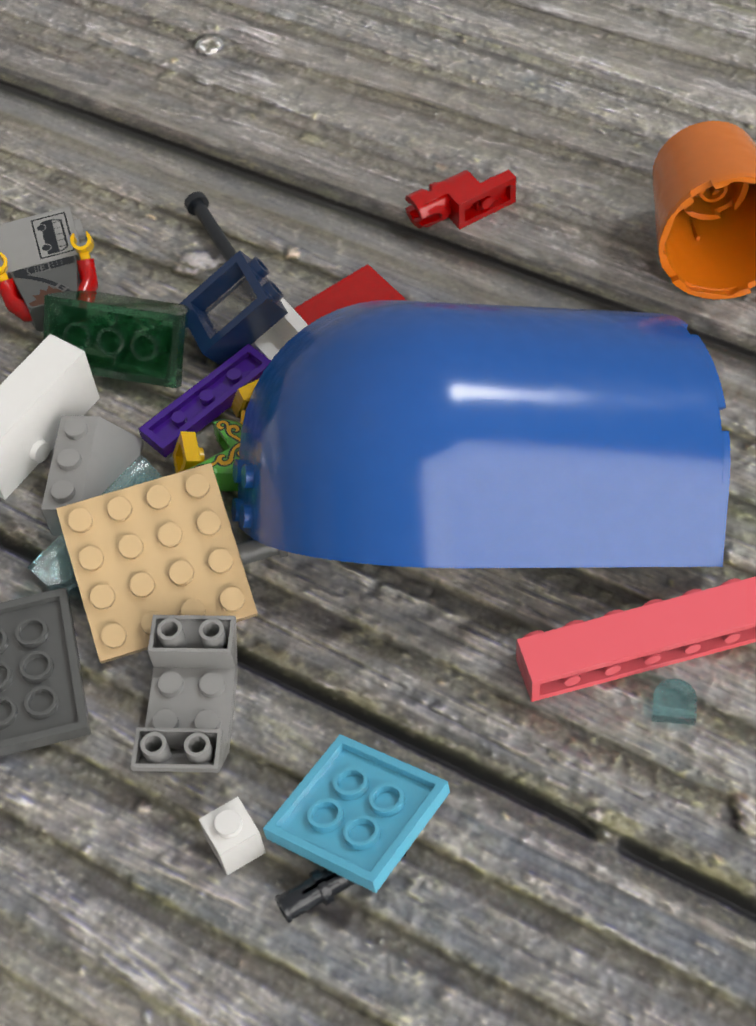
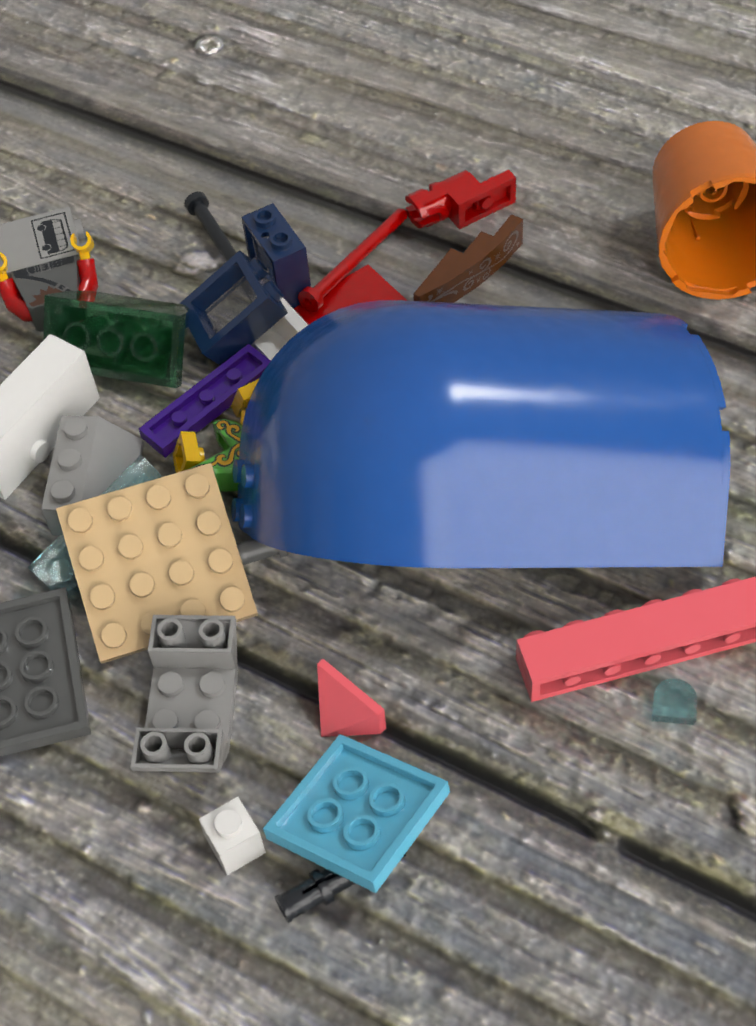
(280, 249): none -> dark blue window
(312, 297): none -> red bar
(345, 706): none -> coral slope
(463, 272): none -> reddish brown slope

